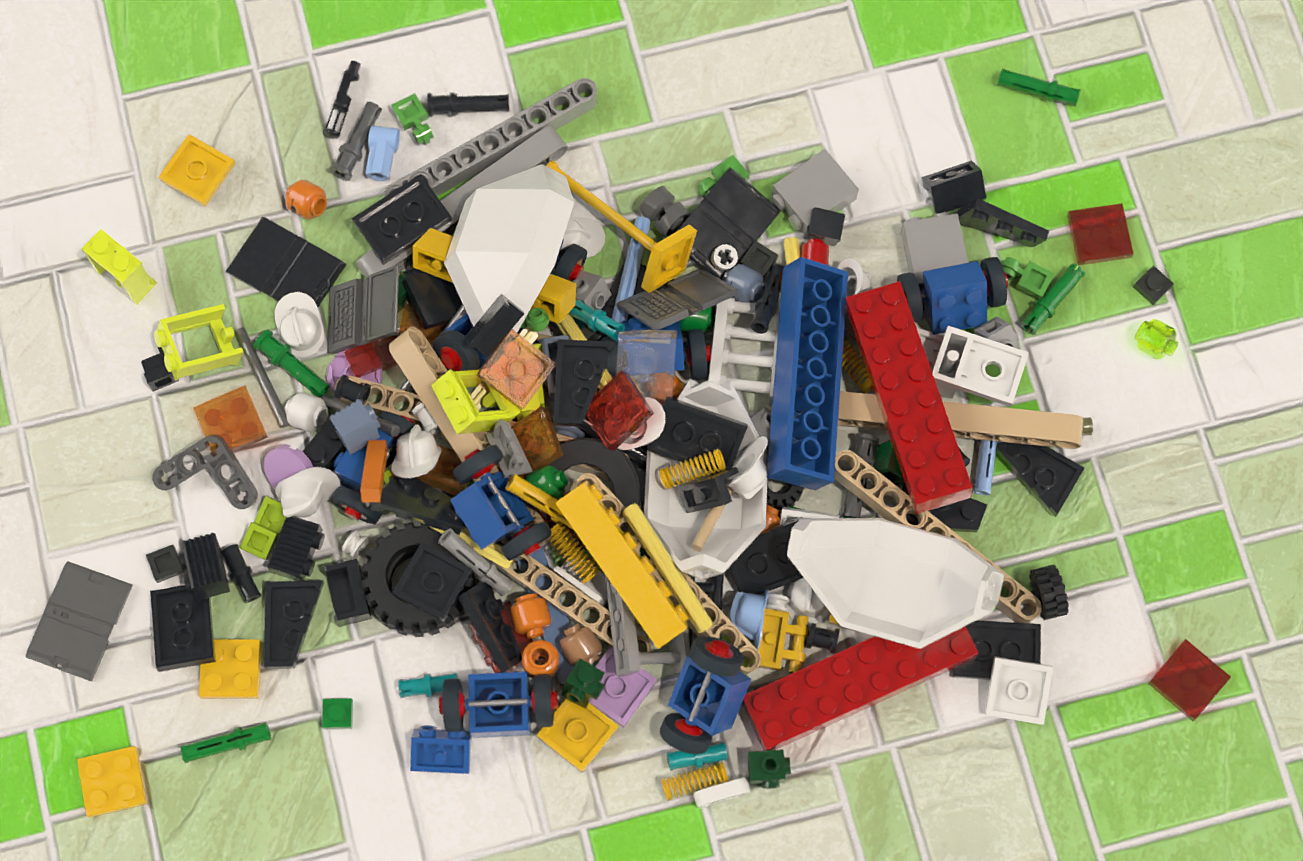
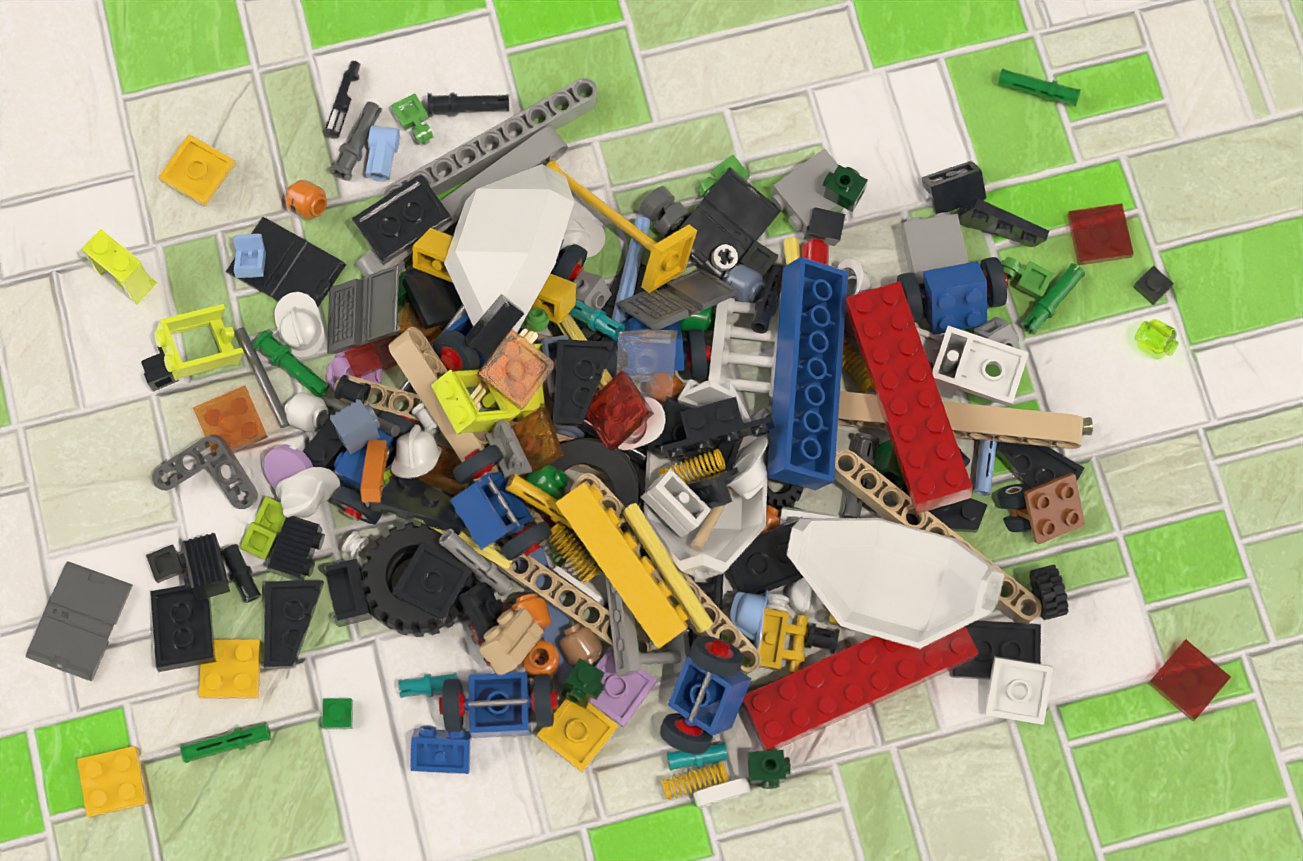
(249, 256): none -> light blue bracket
(510, 640): none -> tan brick
(675, 503): none -> white brick
(714, 425): none -> black bracket
(845, 187): none -> dark green brick
(1046, 509): none -> plate

